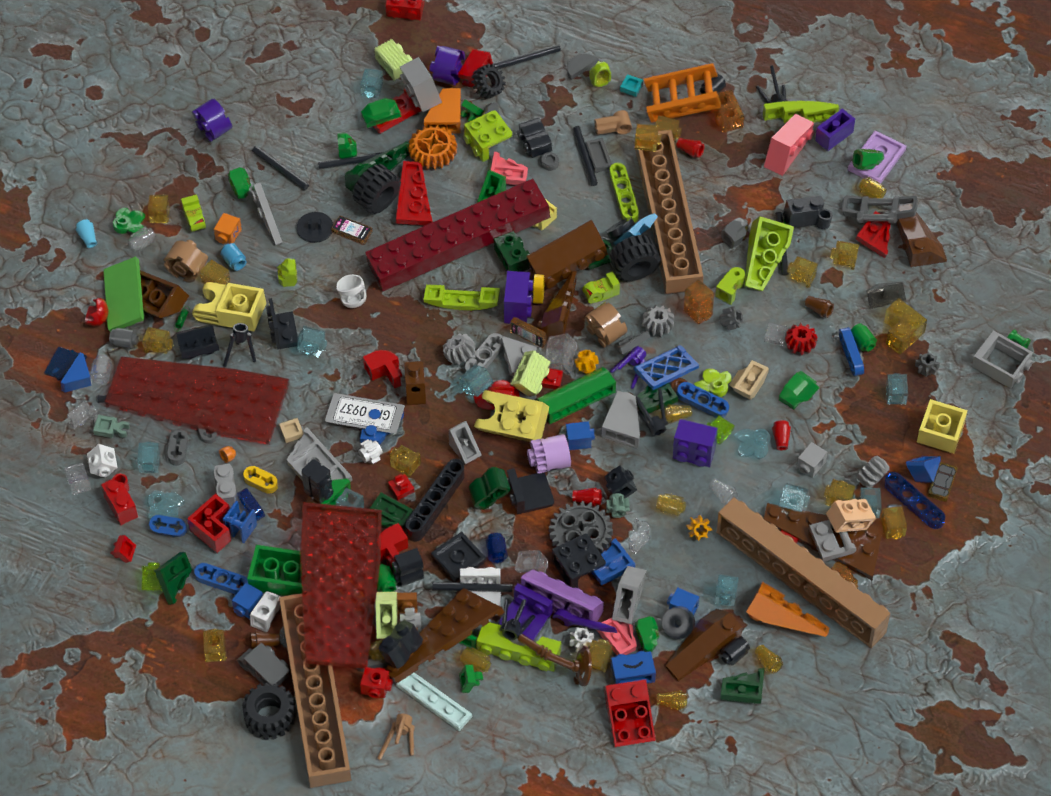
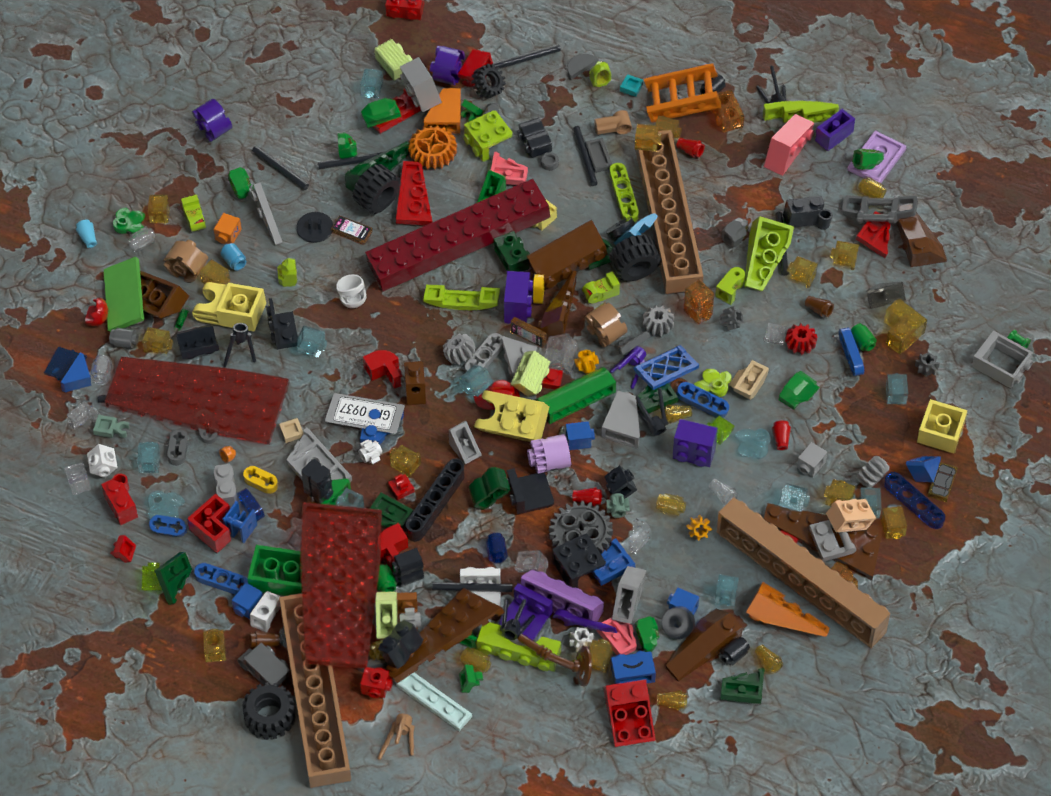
(458, 554): black plate -> none

